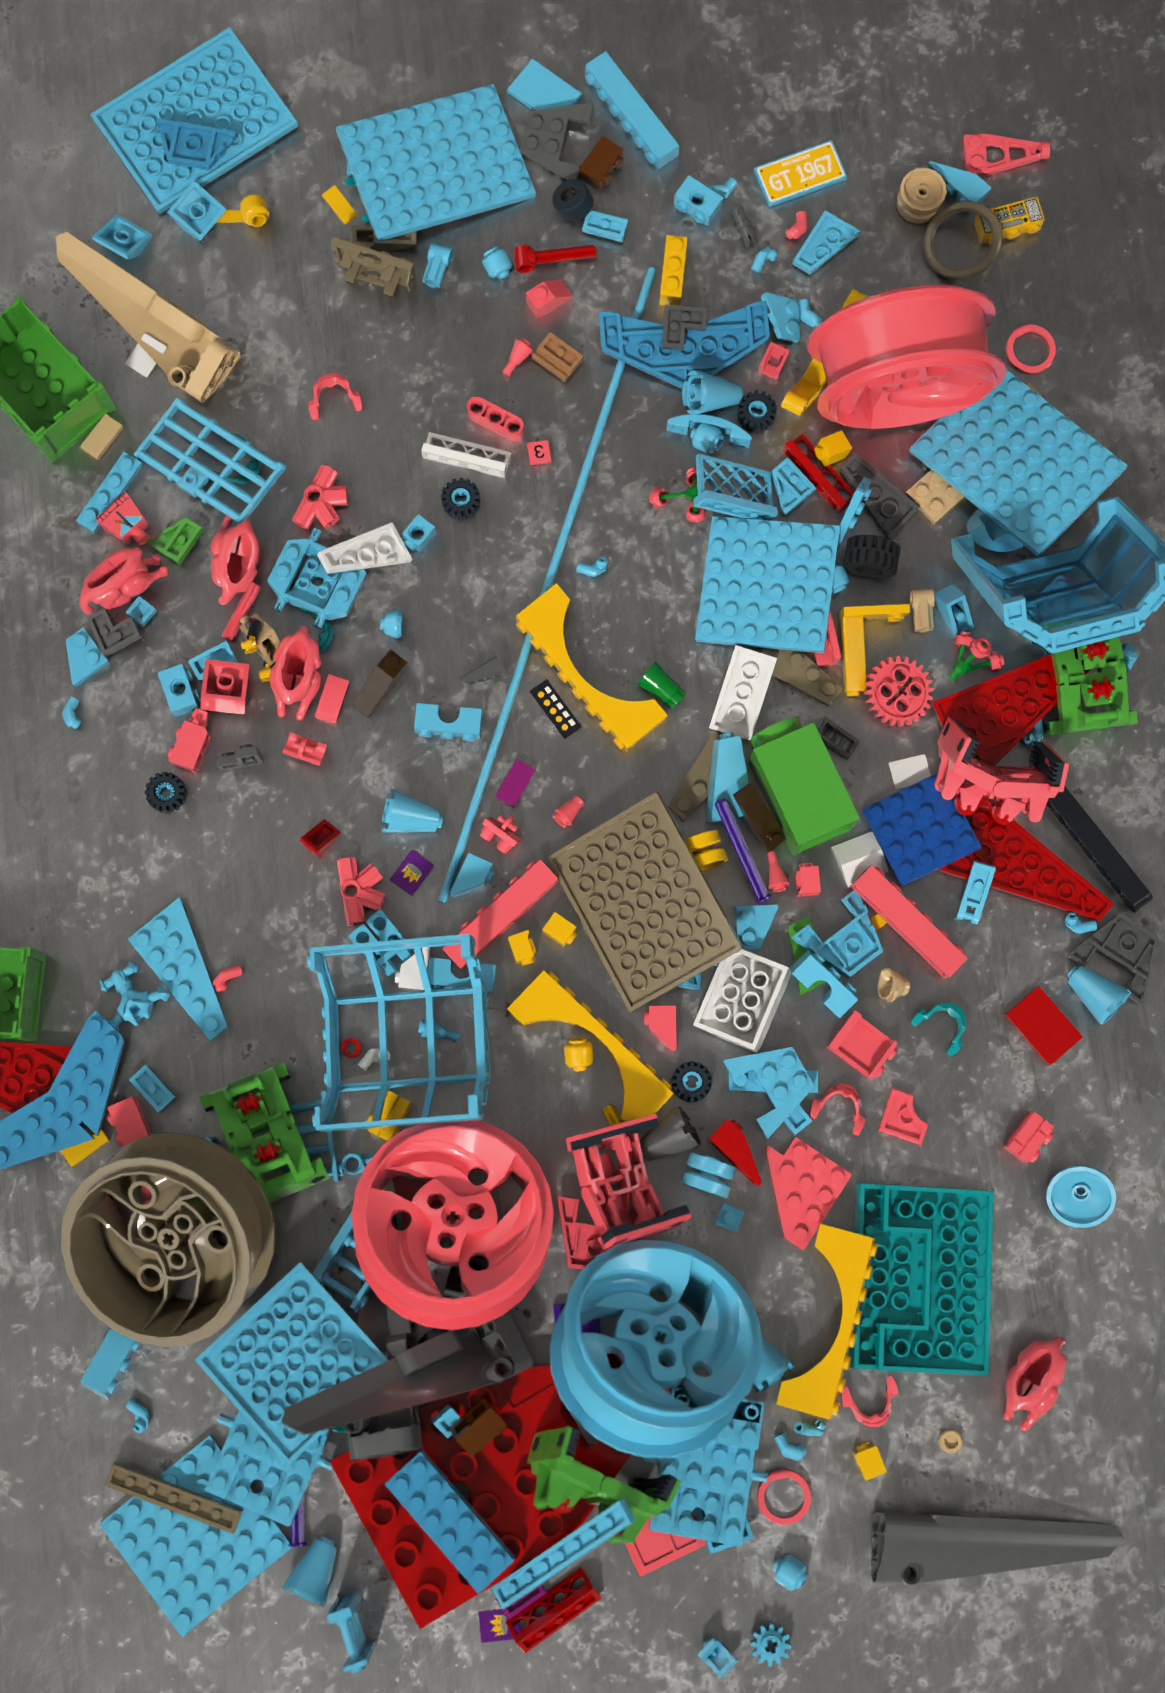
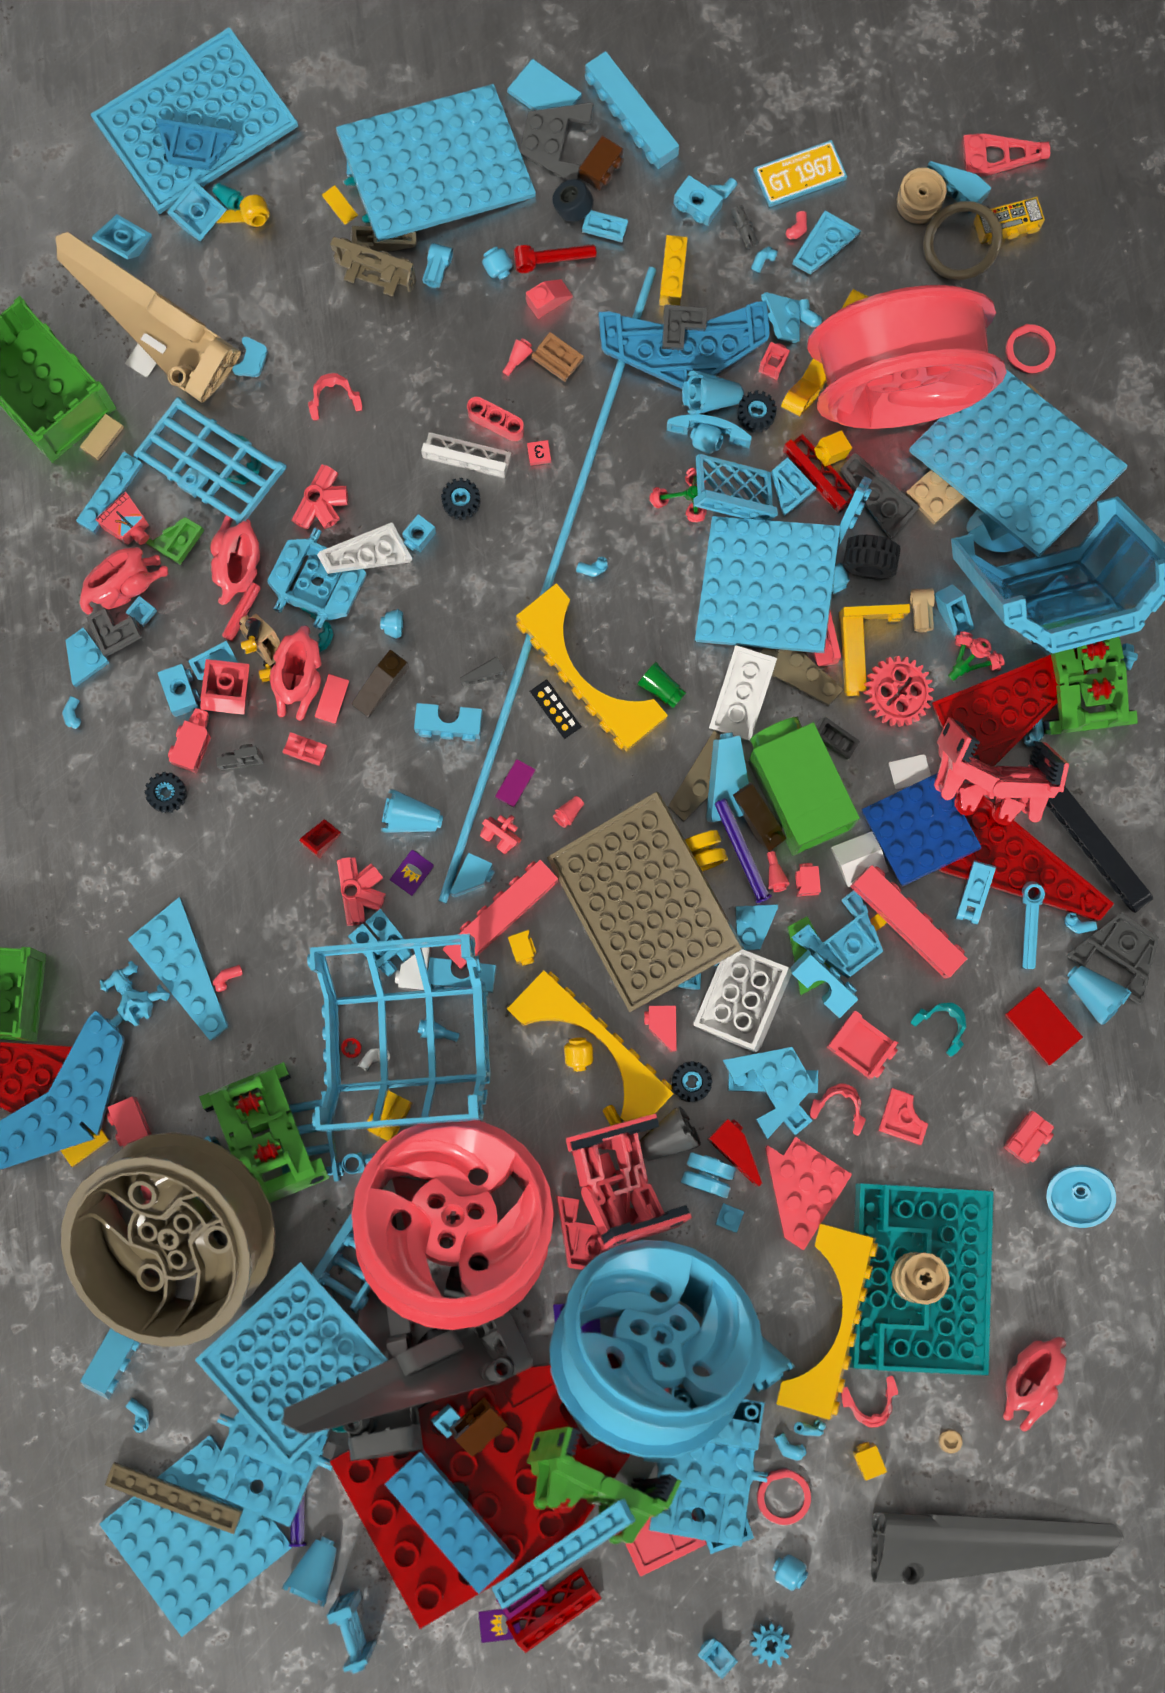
(152, 1088): medium azure plate -> none
(229, 197): none -> teal cone
(253, 359): none -> medium azure piece
(560, 930): yellow brick -> none
(892, 985): tan piece -> none
(933, 1280): none -> tan wheel
(1031, 924): none -> medium azure axle

